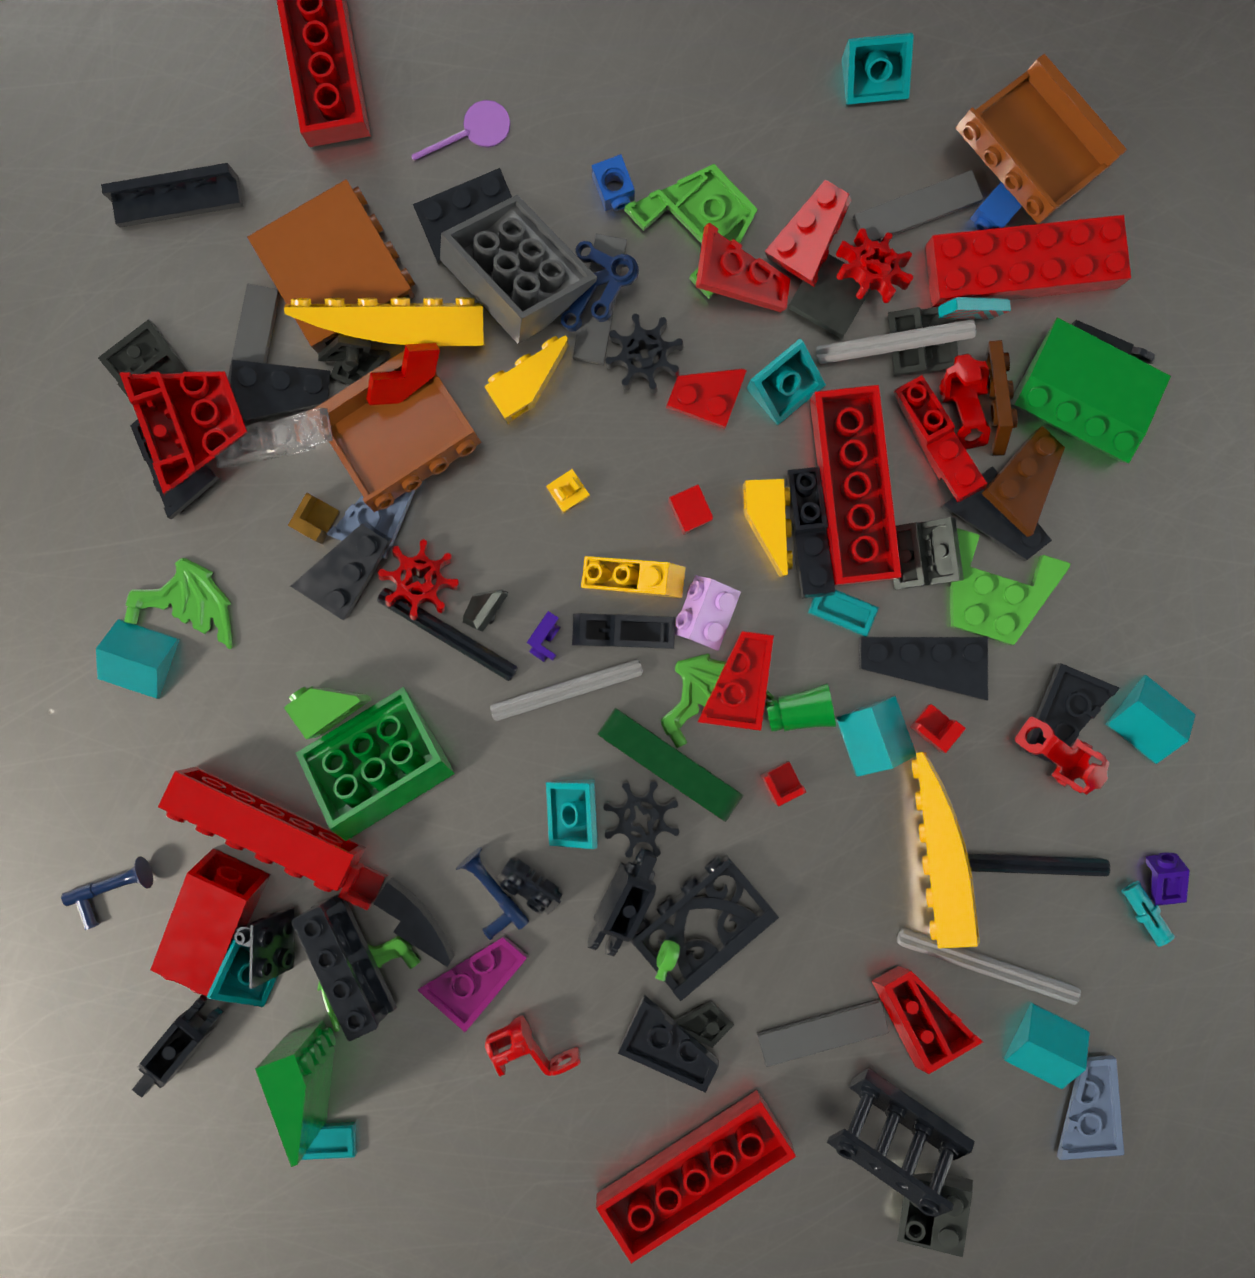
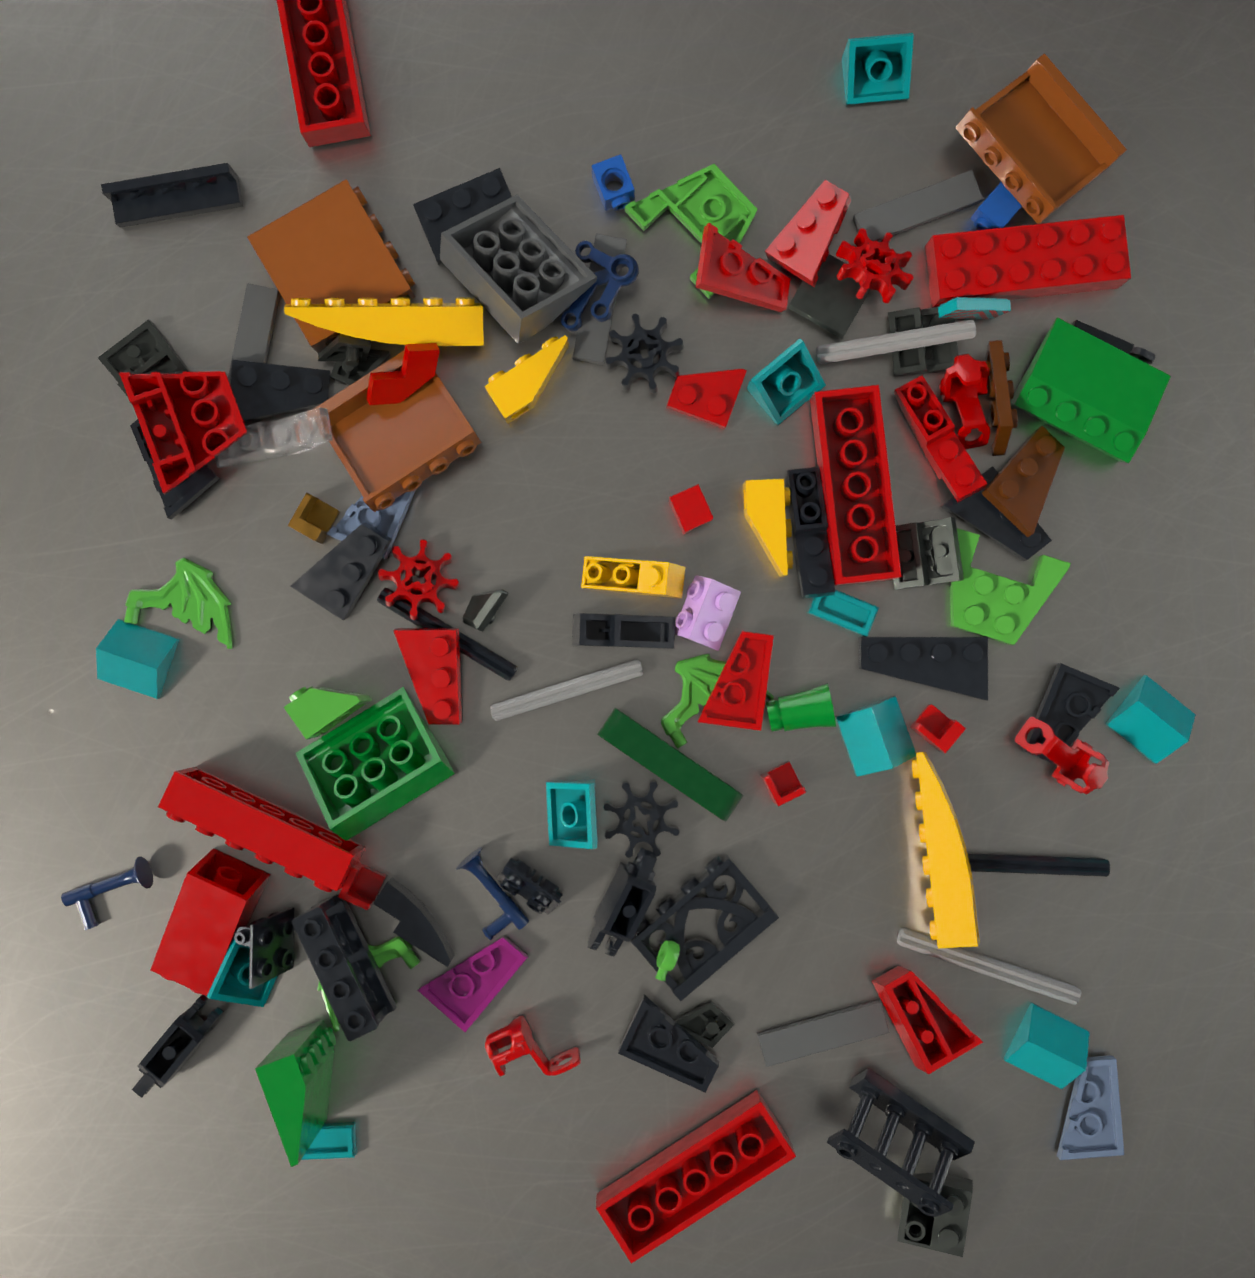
(434, 668): none -> red wing
(484, 124): medium lavender piece -> none
(547, 631): dark purple bracket -> none
(568, 491): yellow tile -> none
(1159, 931): teal pin -> none
(1169, 879): dark purple bracket -> none

